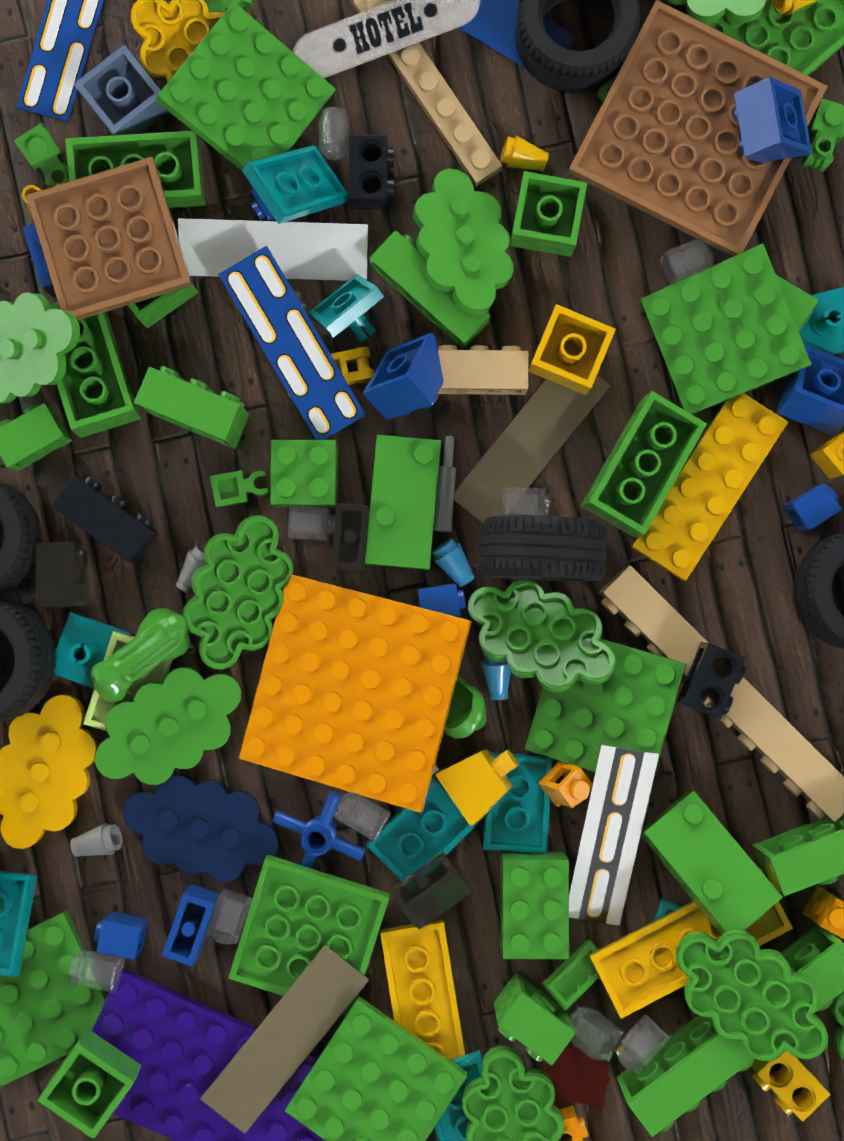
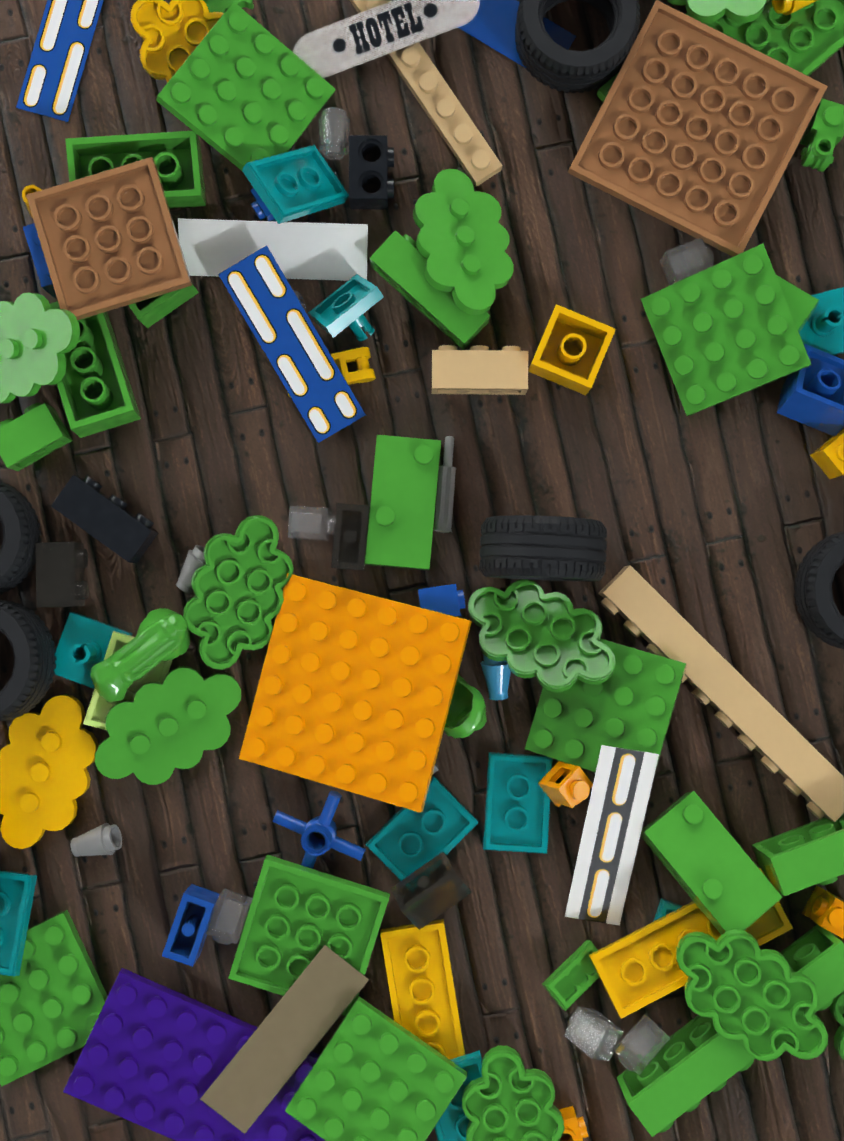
(42, 153): bright green brick -> none
(90, 1083): bright green brick -> none
(96, 970): clear brick -> none
(121, 935): blue brick -> none
(122, 94): sand blue brick -> none
(192, 406): bright green brick -> none
(201, 827): dark blue plate -> none
(233, 488): bright green plate -> none
(304, 473): bright green brick -> none
(361, 815): clear brick -> none
(406, 378): blue slope -> none
(453, 562): dark azure cone -> none
(478, 782): yellow torso -> none
(523, 155): yellow cone -> none
(524, 501): clear brick -> none
(526, 446): dark tan sticker -> none
(533, 1019): bright green brick -> none
(534, 905): bright green brick -> none
(548, 214): bright green brick -> none
(579, 1077): clear red piece -> none
(643, 464): bright green brick -> none
(703, 676): black brick -> none
(710, 484): yellow plate -> none
(771, 121): blue slope -> none
(786, 1080): yellow brick -> none
(812, 507): blue brick -> none

